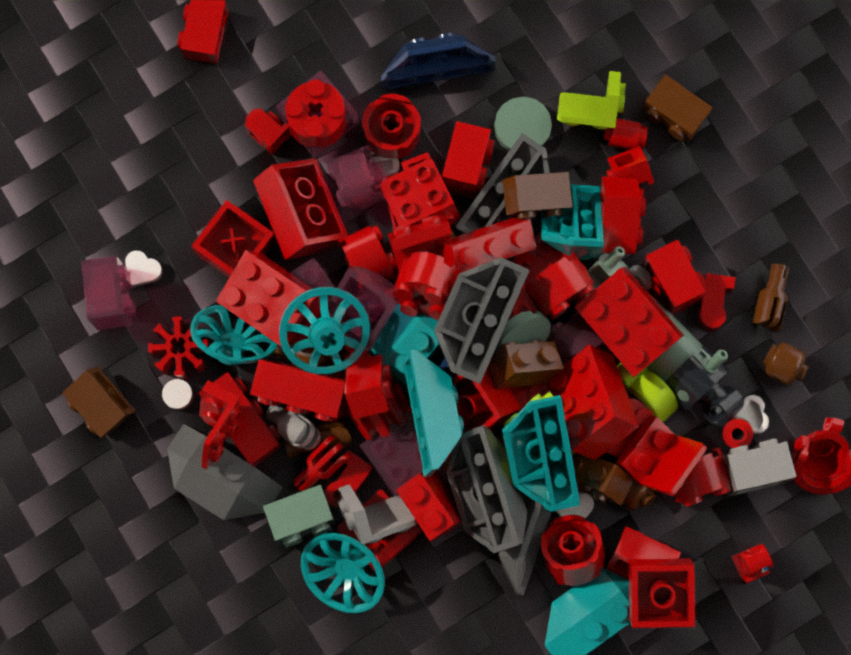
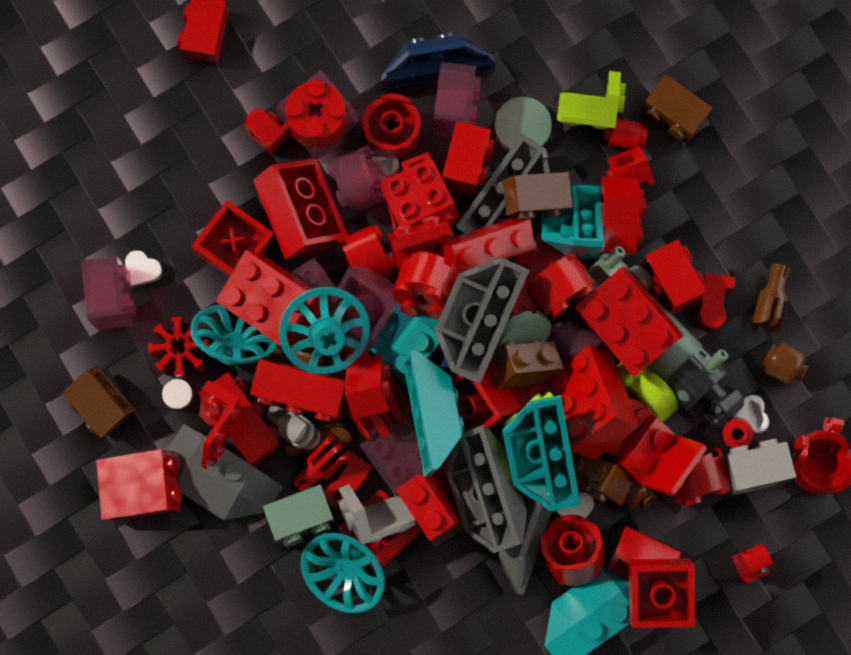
(138, 485): none -> brick
(455, 94): none -> clear pink brick

